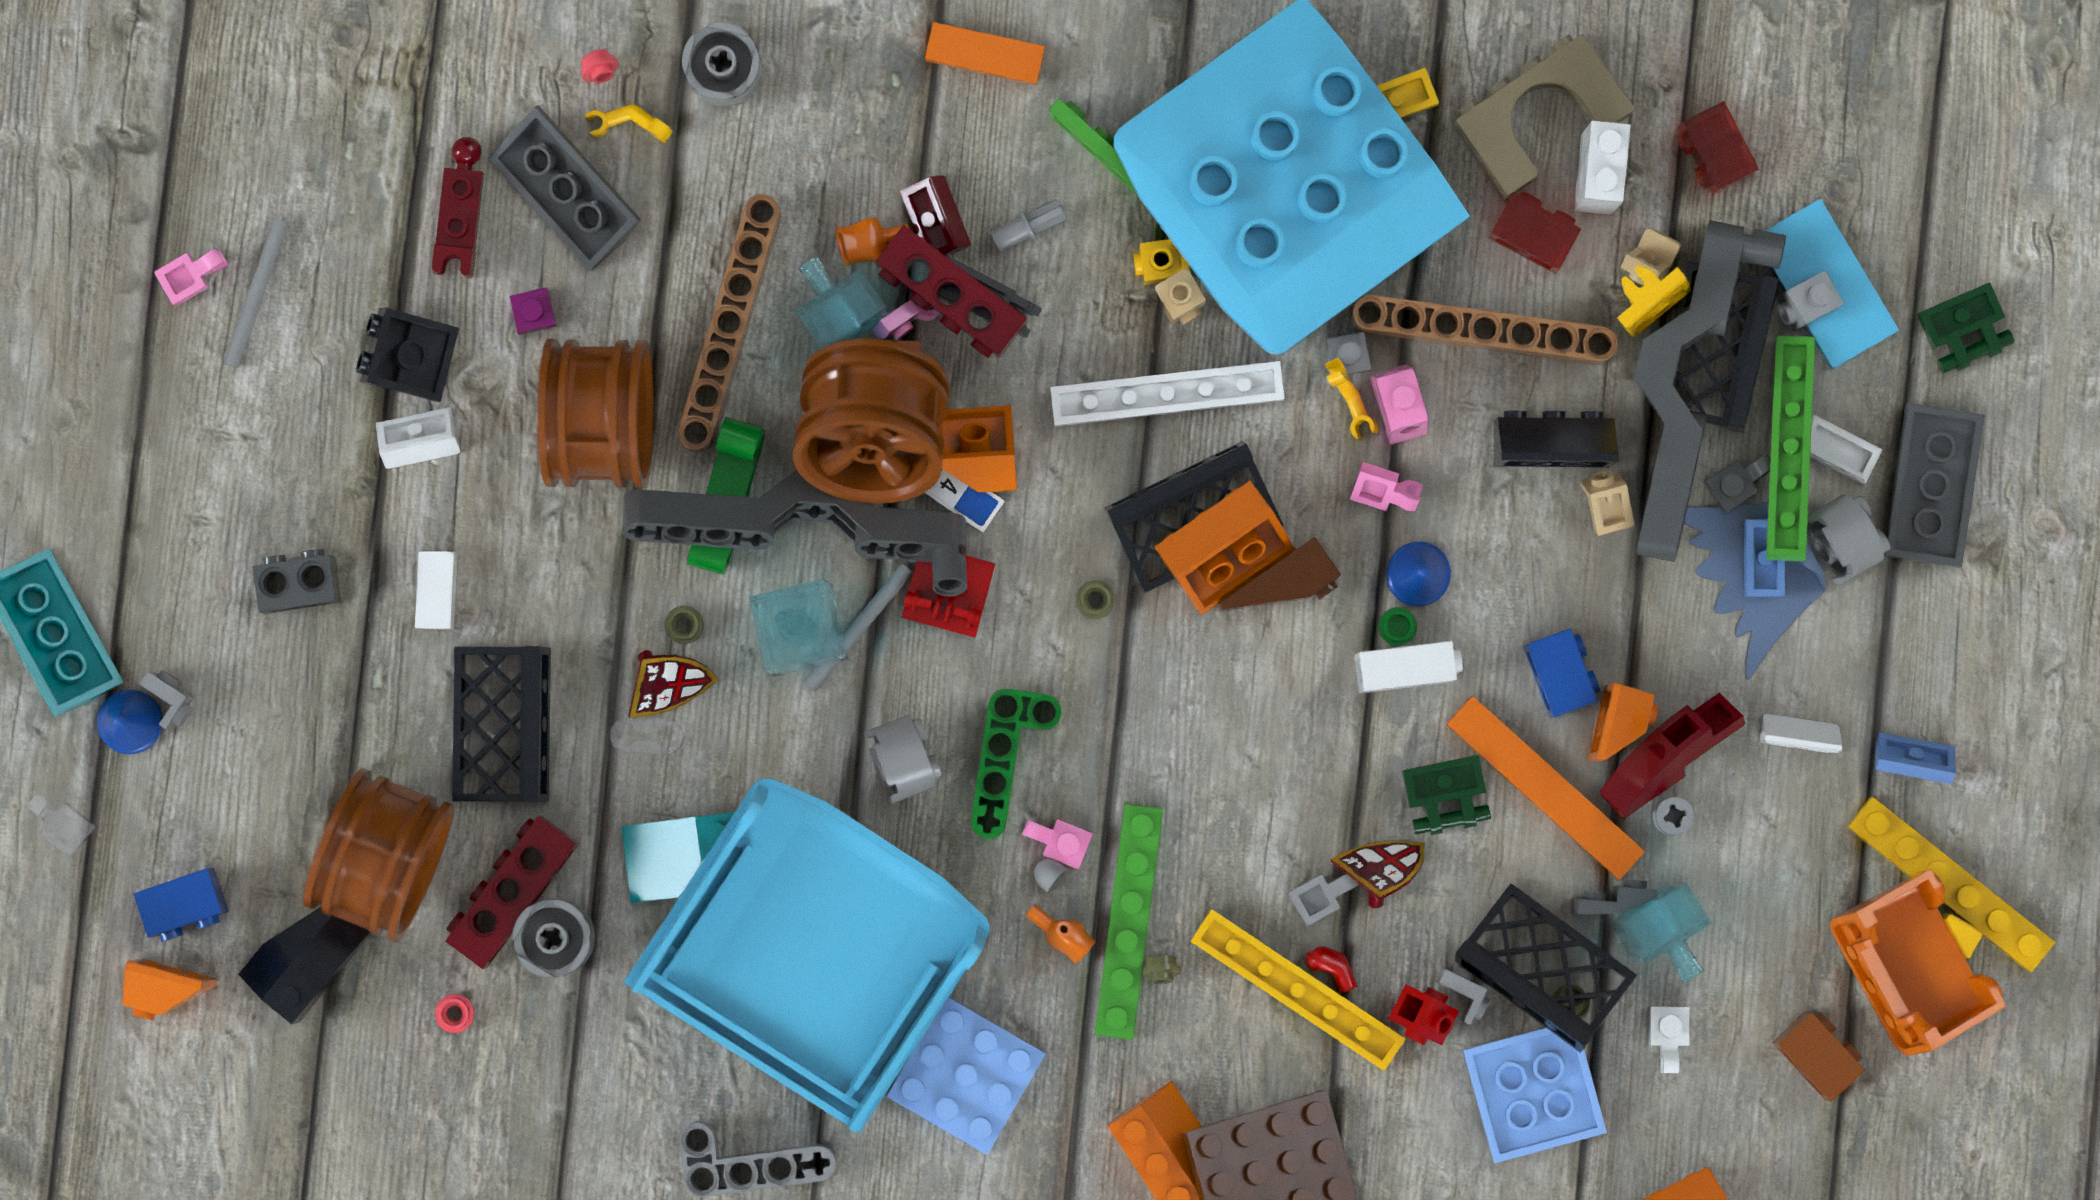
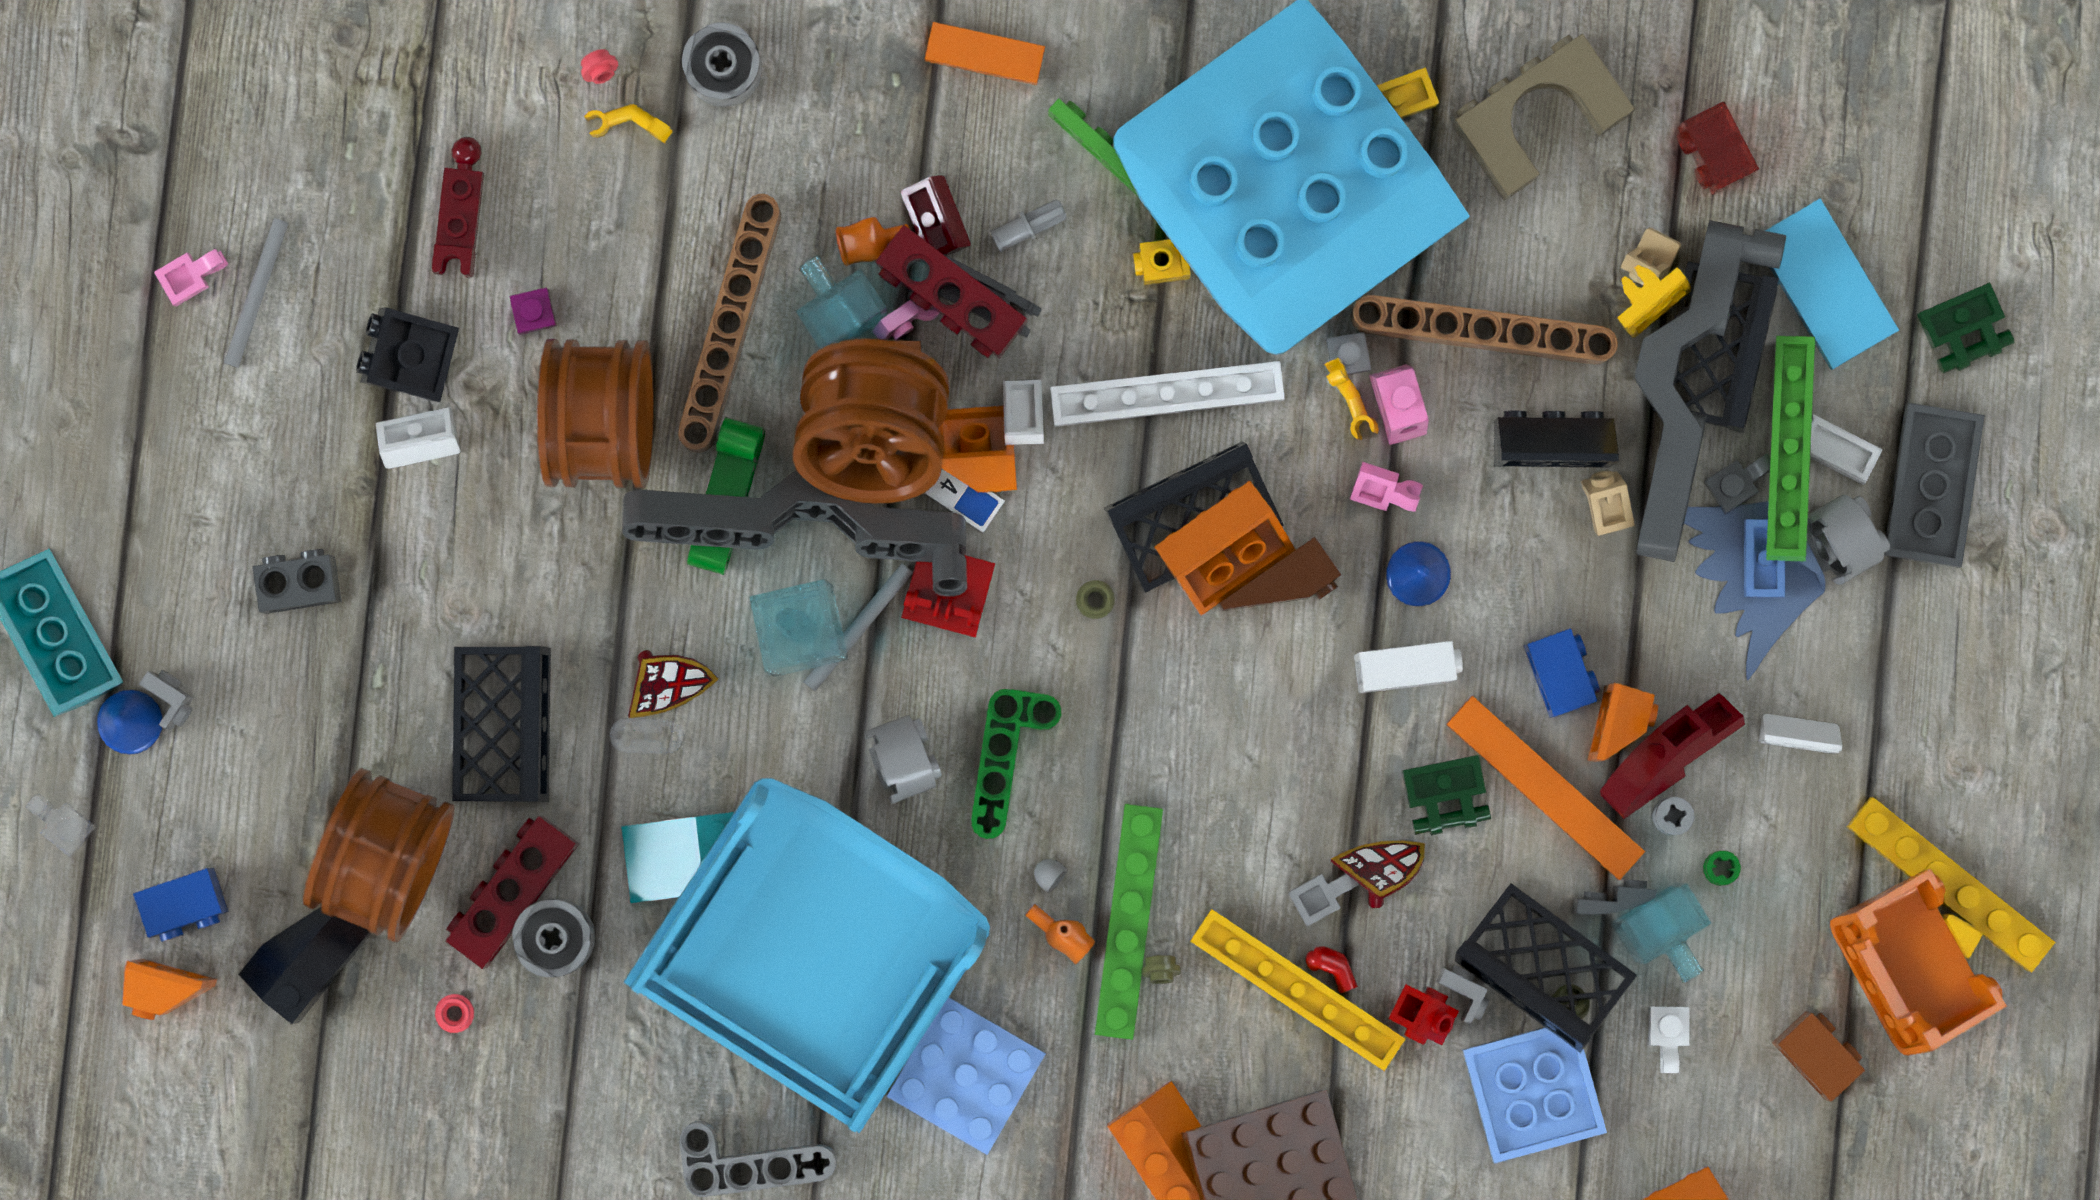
(436, 590): white slope -> none
(564, 188): dark grey slope -> none
(684, 612): olive plate -> none
(1023, 412): none -> white tile
(1063, 842): bright pink plate -> none
(1181, 297): tan bracket -> none
(1397, 626): green plate -> none
(1535, 231): clear red brick -> none
(1602, 167): white brick -> none
(1721, 880): none -> green bush
(1808, 301): light grey bracket -> none
(1915, 758): medium blue plate -> none

